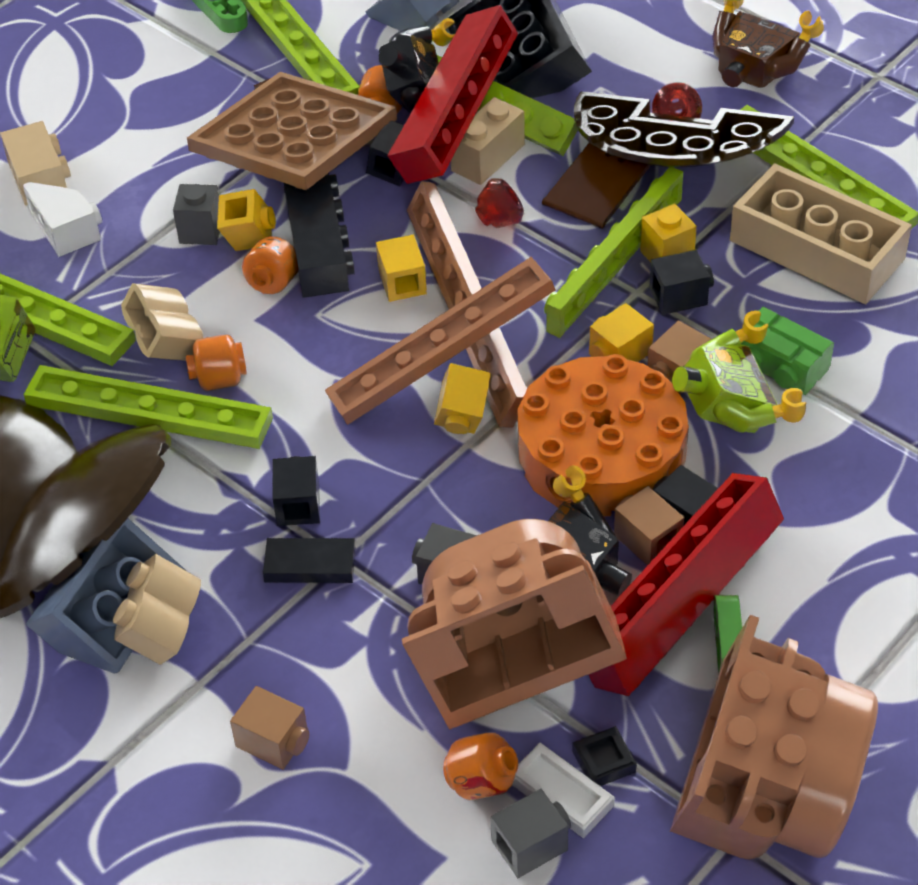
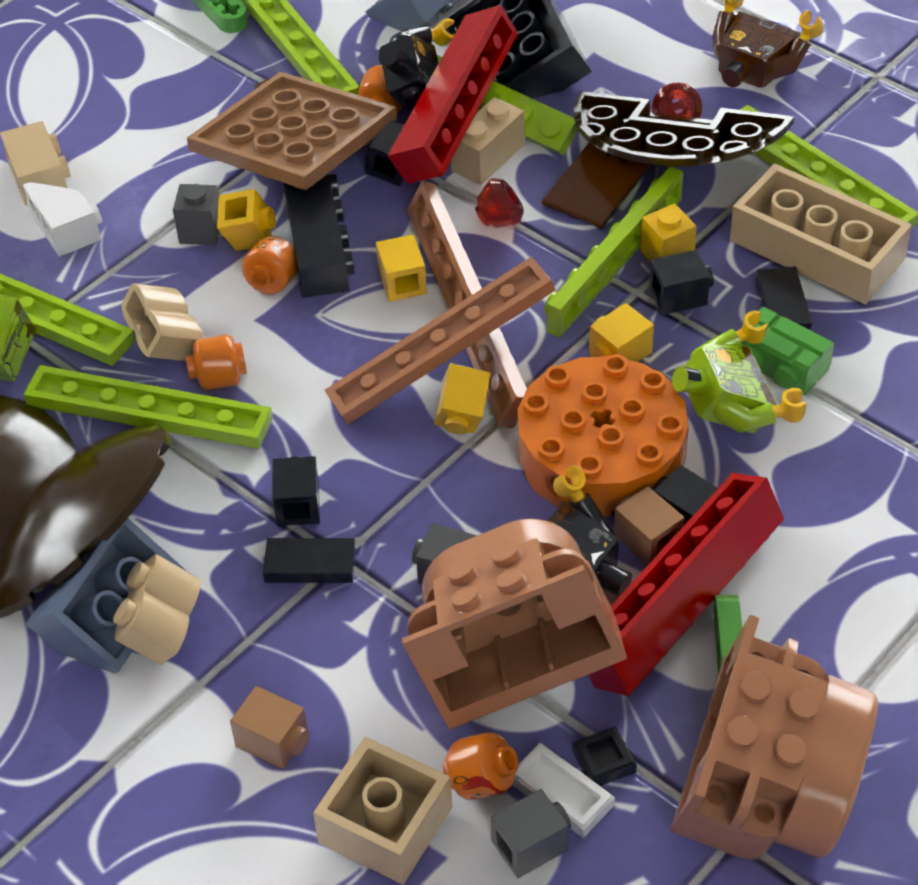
(383, 810): none -> tan brick
(674, 348): medium nougat brick -> none
(783, 294): none -> black tile

